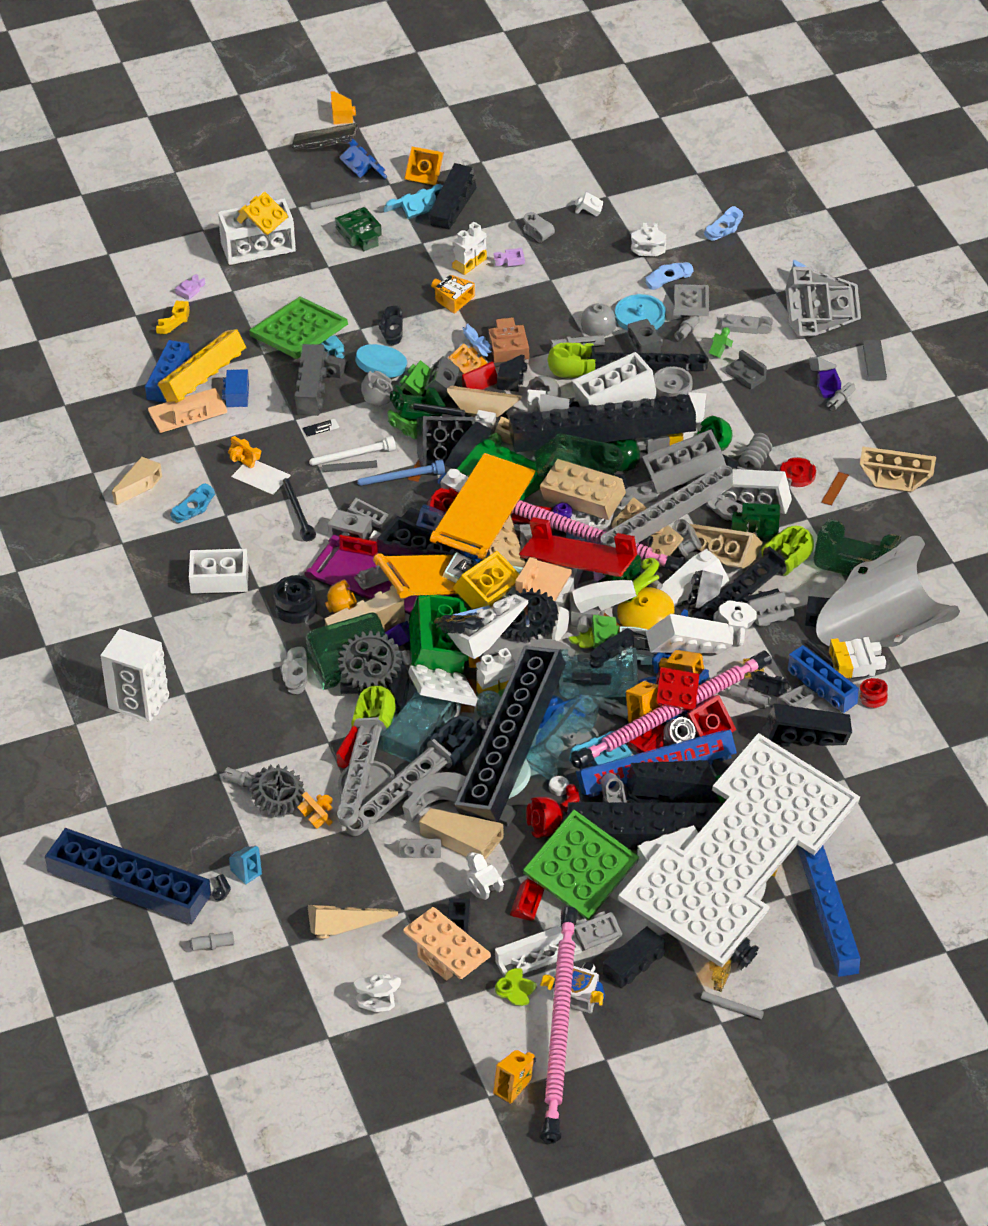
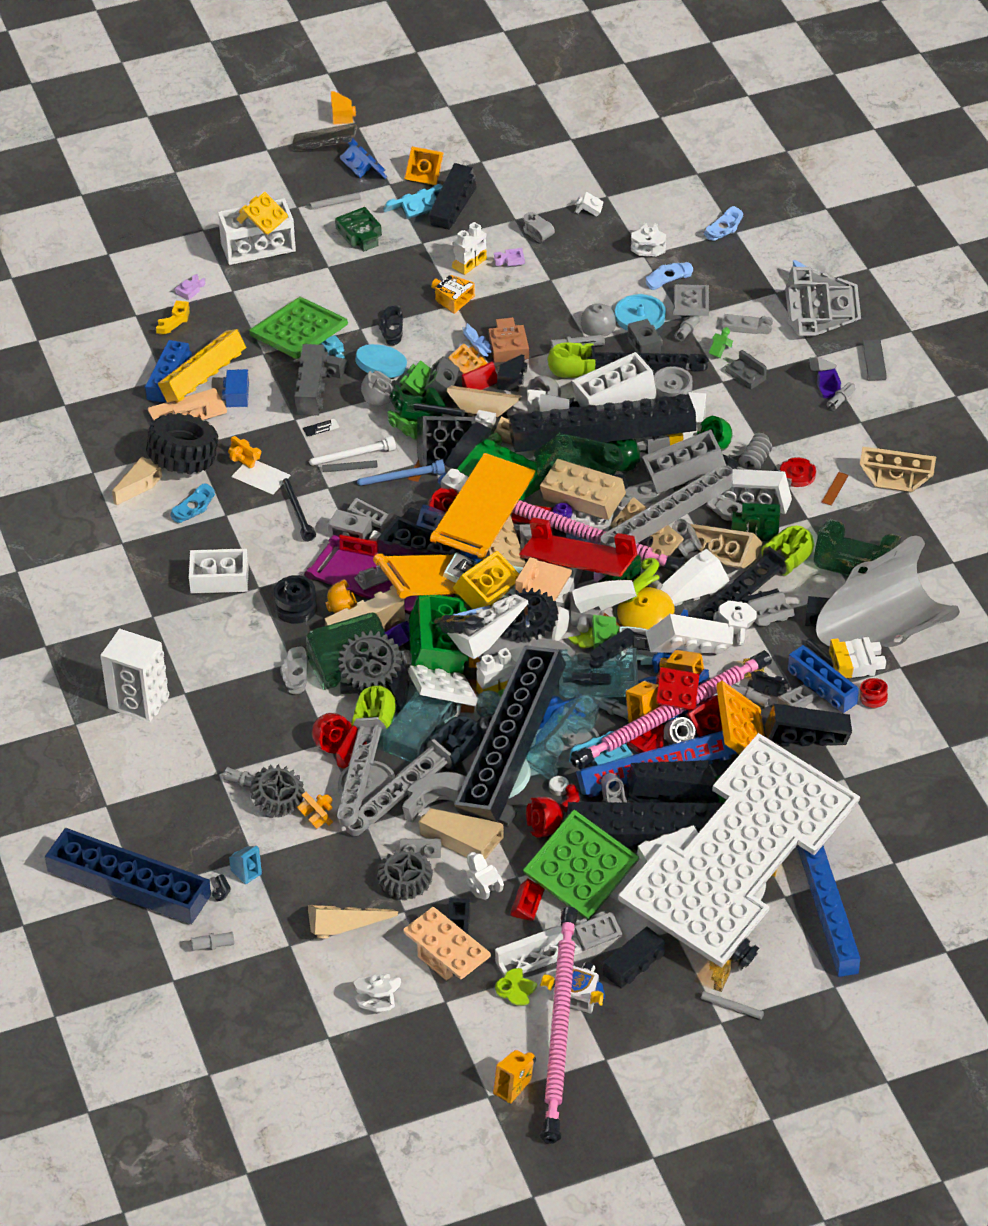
(182, 443): none -> black tyre
(330, 731): none -> red cylinder
(405, 874): none -> dark grey gear
(704, 588): slope -> none
(739, 717): none -> light orange plate

